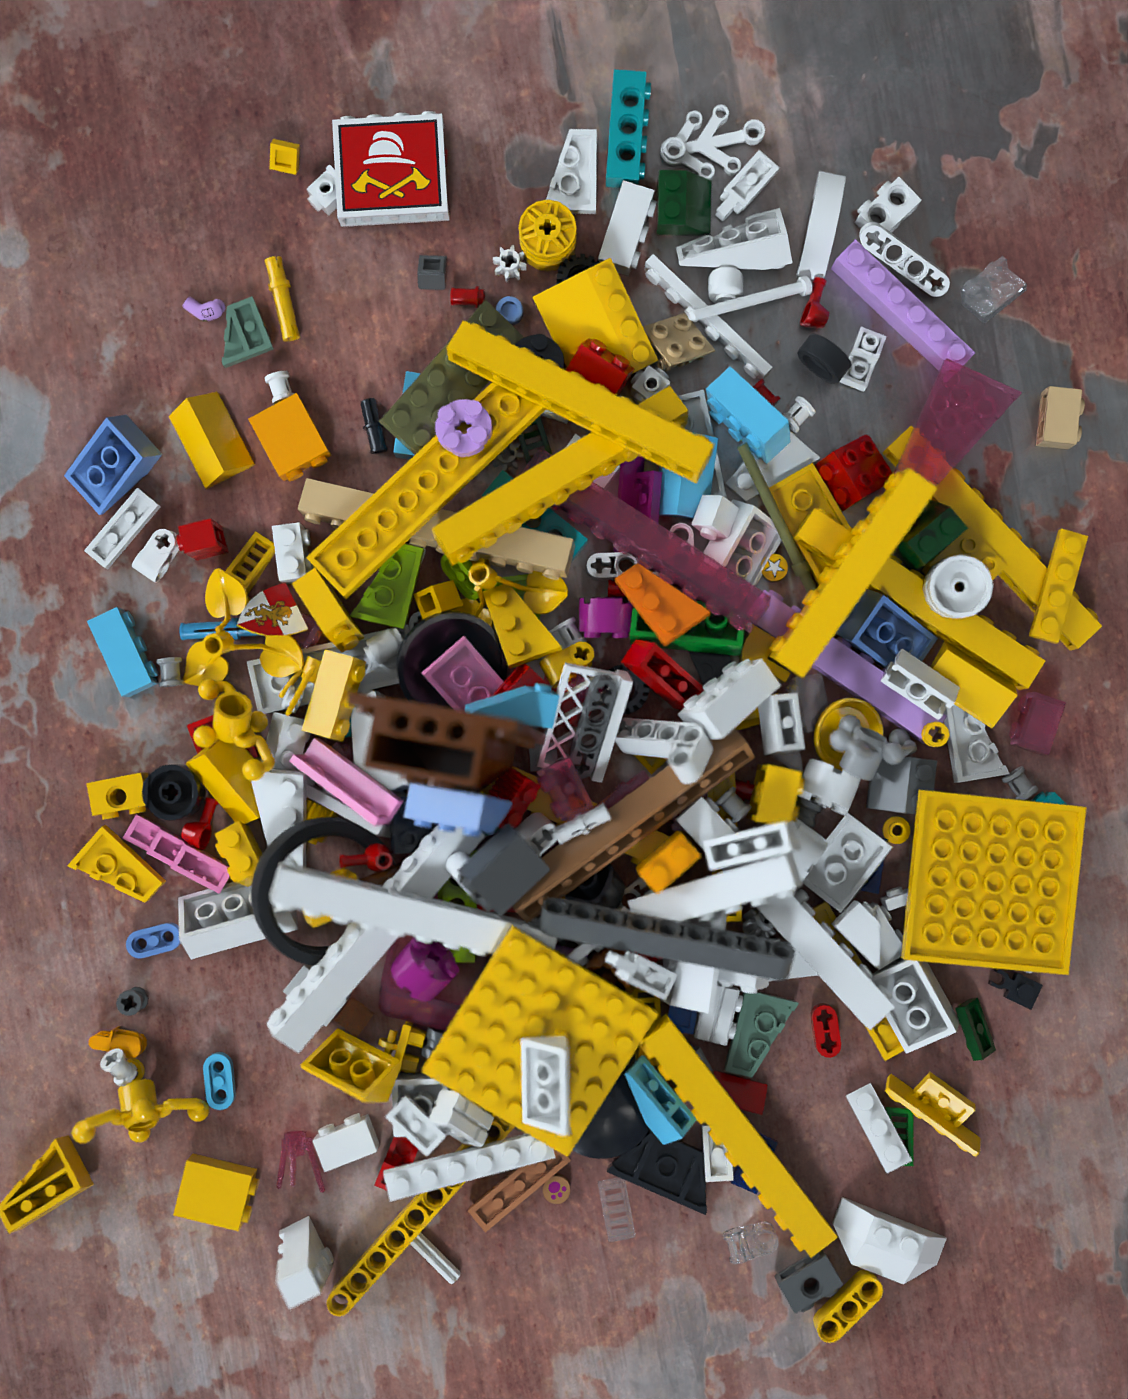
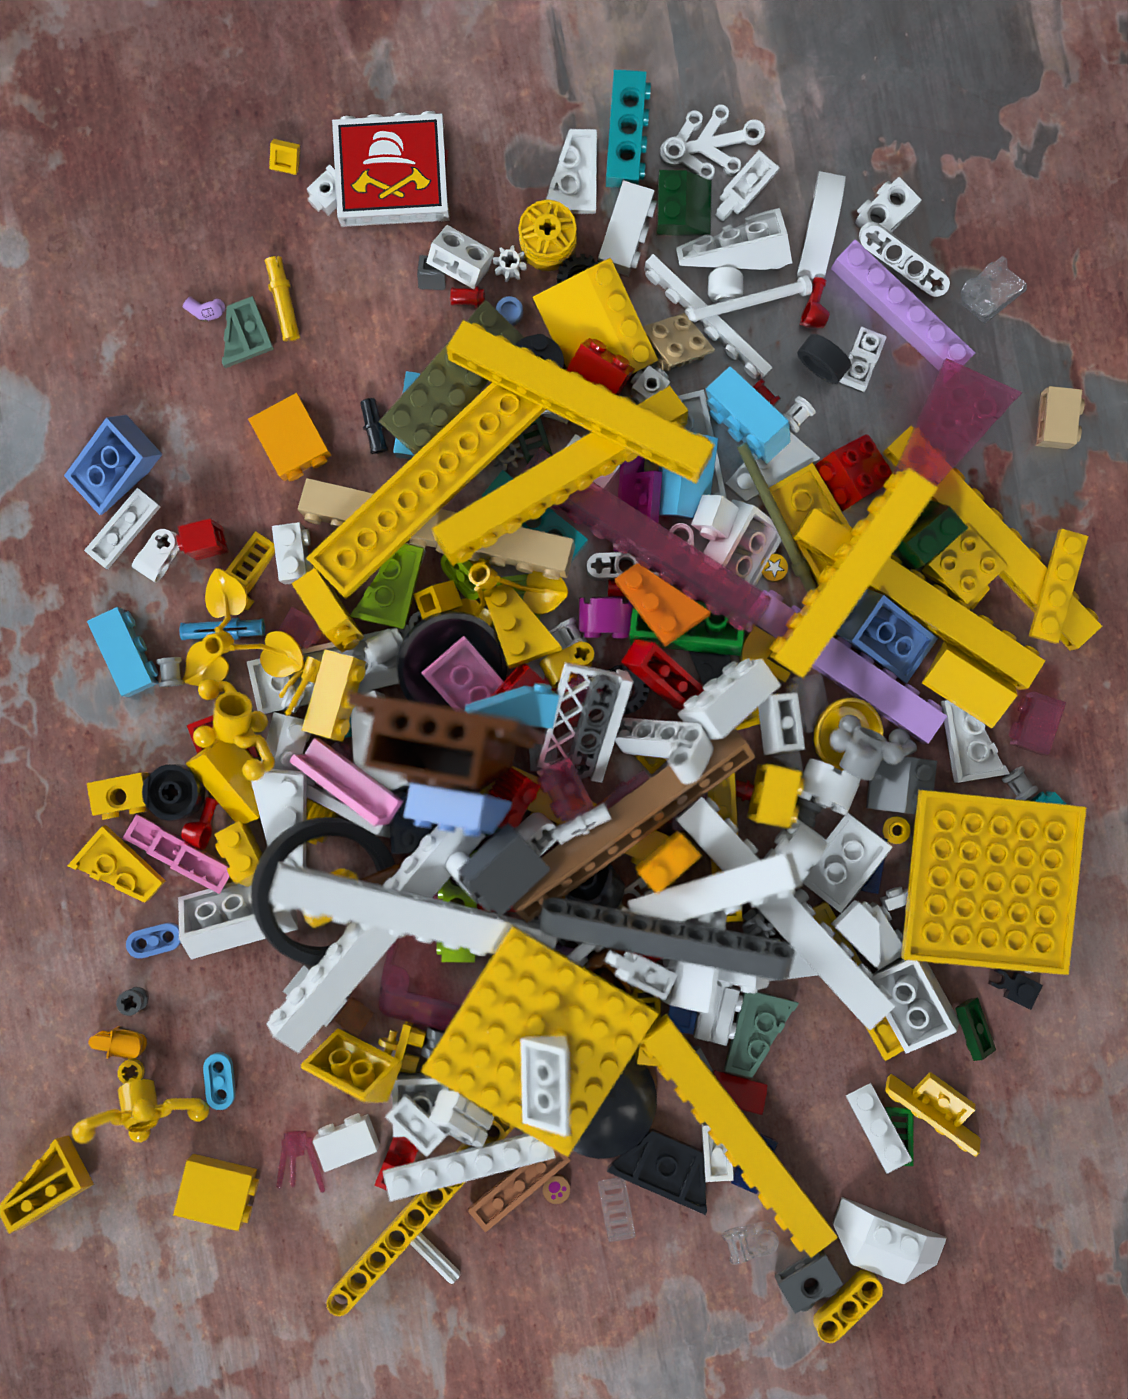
(119, 1067): white bush -> none
(210, 438): yellow slope -> none
(272, 613): shield -> none
(279, 385): white bush -> none
(304, 1262): white wedge -> none
(369, 858): red bar -> none
(424, 968): magenta brick -> none
(460, 256): none -> white brick
(477, 435): lavender plate -> none
(658, 1103): medium azure slope -> none
(733, 805): light grey bush -> none
(752, 845): white brick -> none
(832, 1030): red beam -> none
(927, 738): yellow bush -> none
(931, 696): white piece -> none
(972, 578): white wheel -> none

